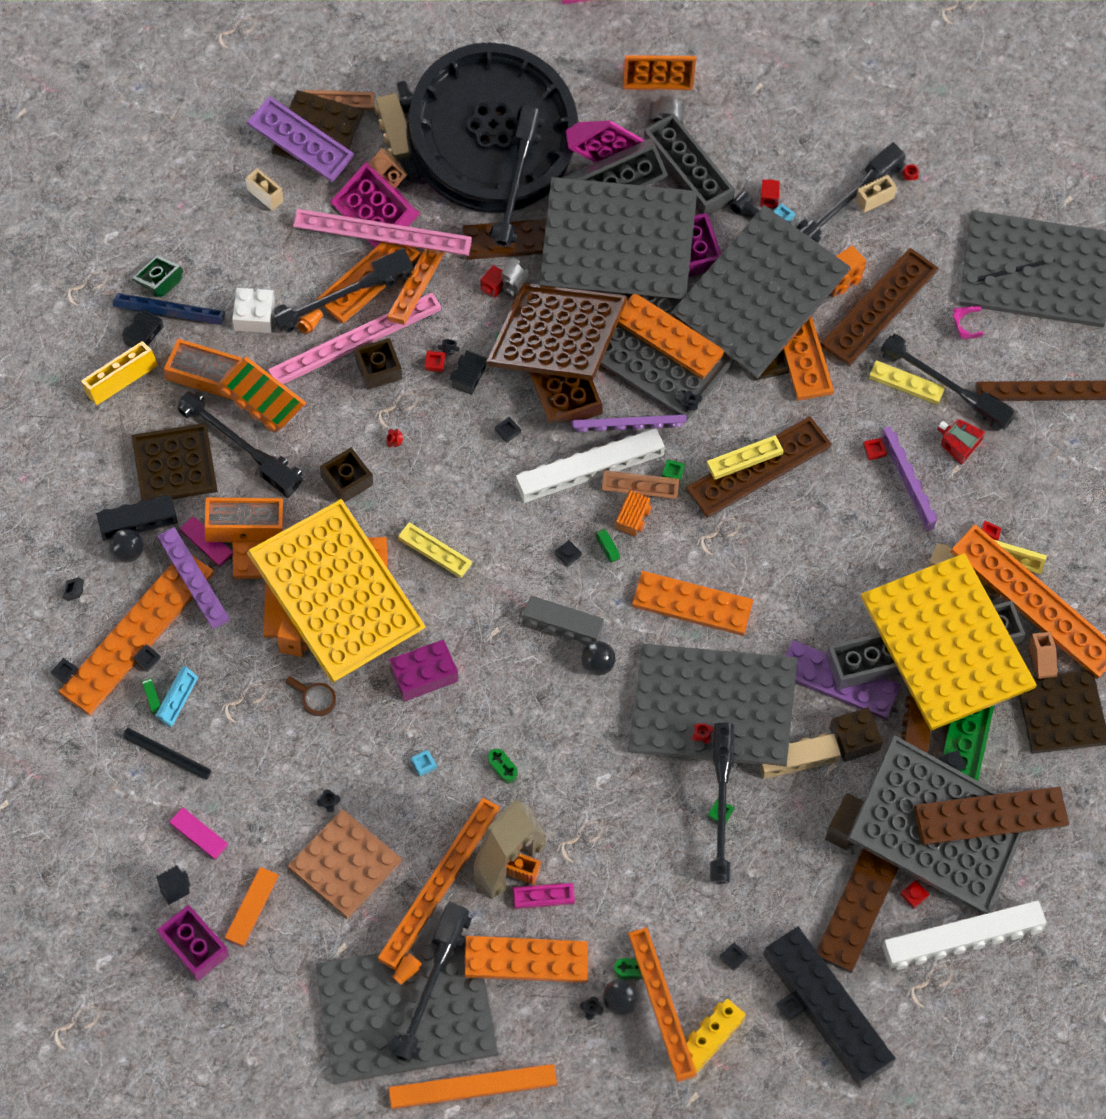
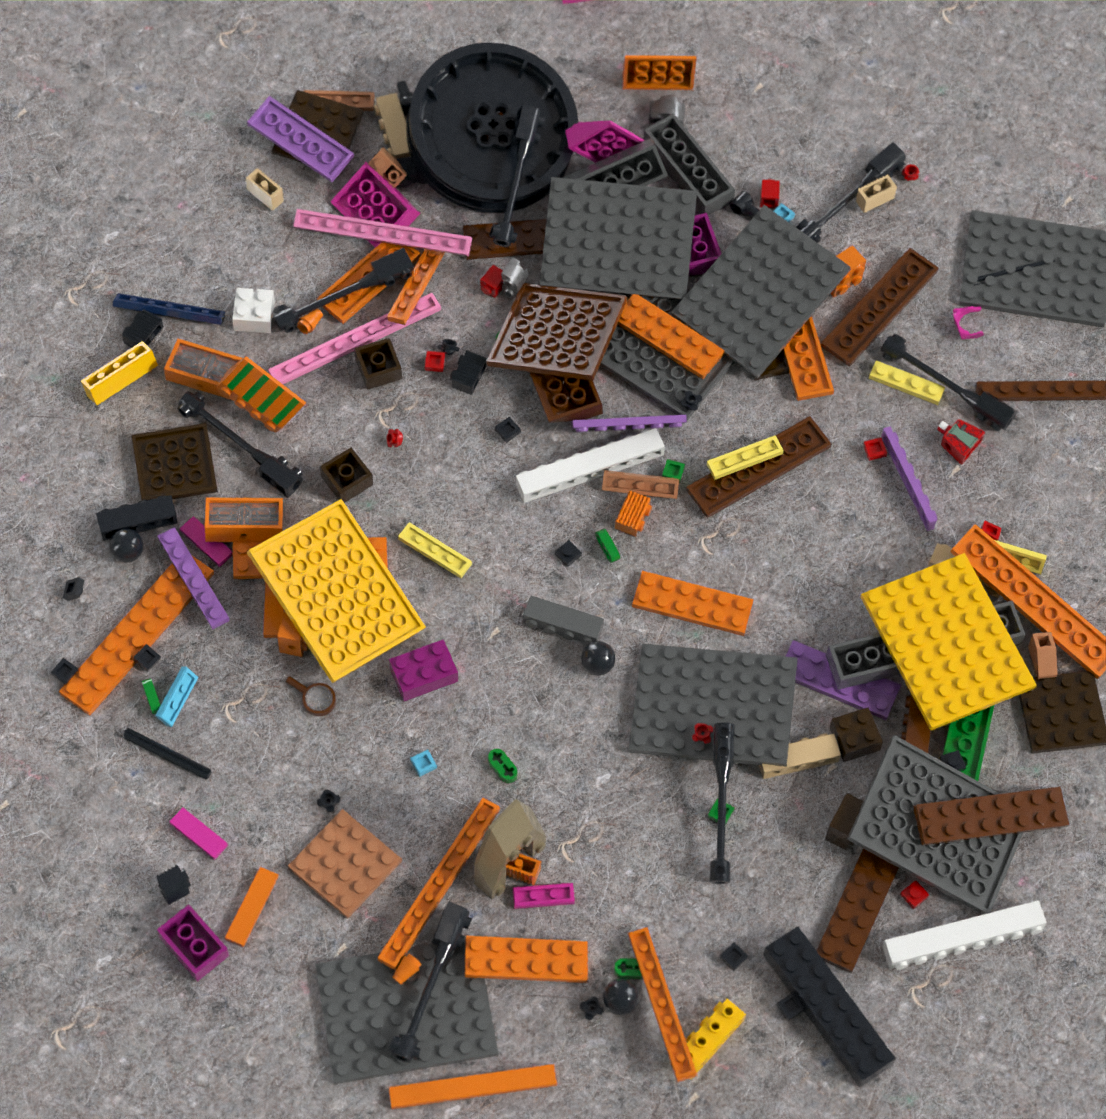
(159, 276): dark green slope -> none

